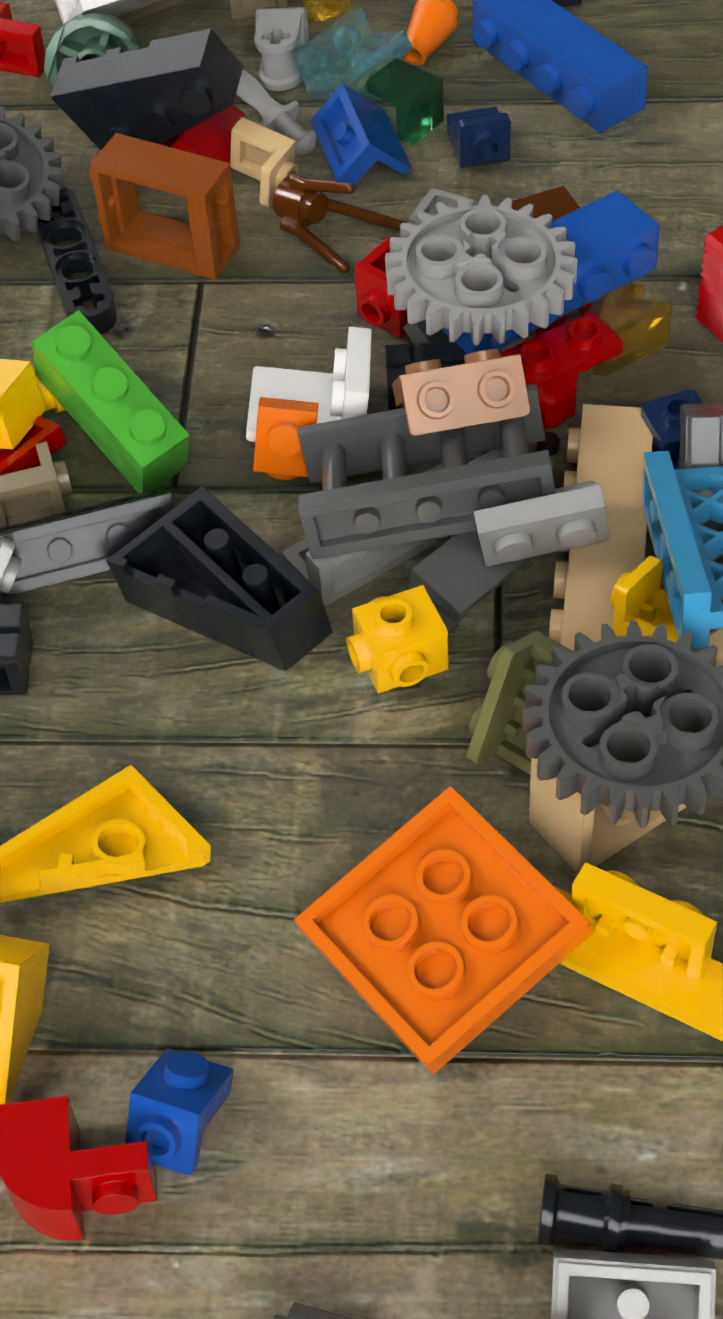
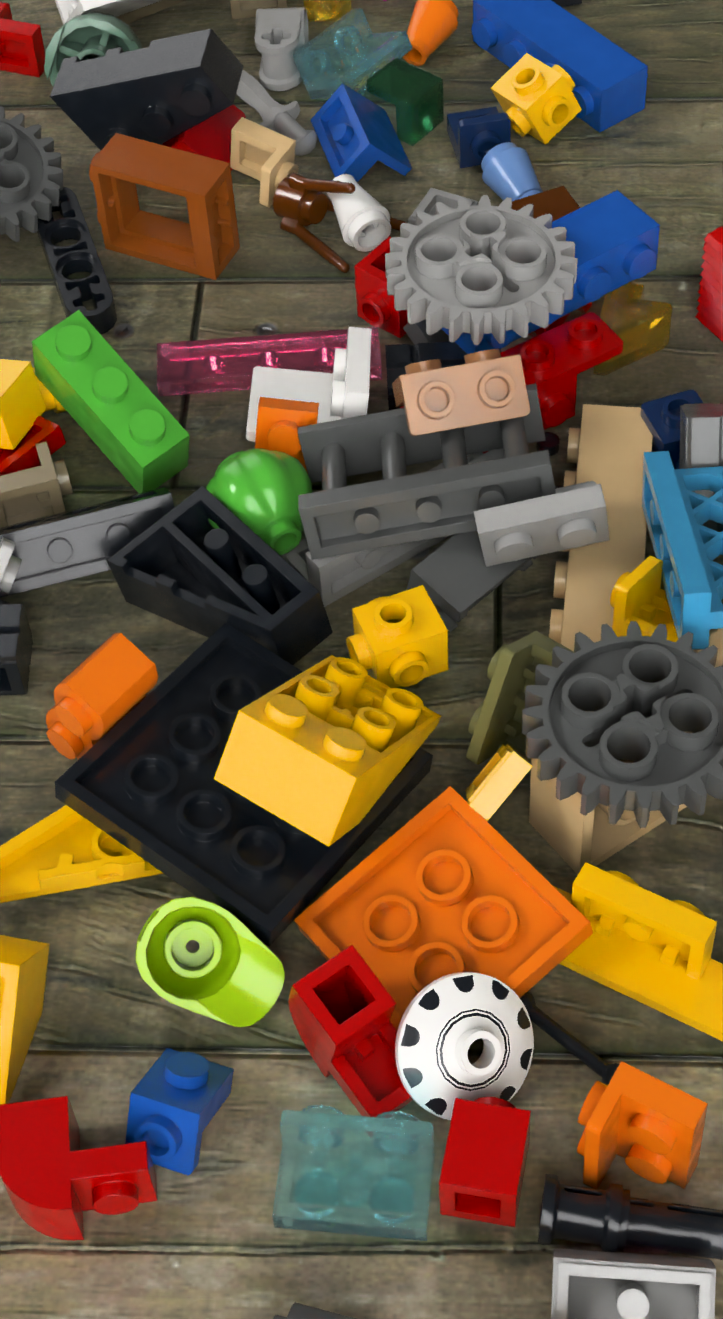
(98, 695): none -> orange brick
(158, 793): none -> black plate
(225, 979): none -> lime cap
(229, 362): none -> clear pink tile
(263, 494): none -> bright green plant
(324, 746): none -> yellow slope
(348, 1031): none -> red brick
(355, 1173): none -> clear light blue bracket
(360, 217): none -> white cone
(442, 1026): none -> white dish
(485, 1161): none -> red brick
(497, 781): none -> yellow tile
(509, 172): none -> medium blue cone
(537, 98): none -> yellow brick
(568, 1041): none -> black hinge
(643, 1122): none -> orange bracket

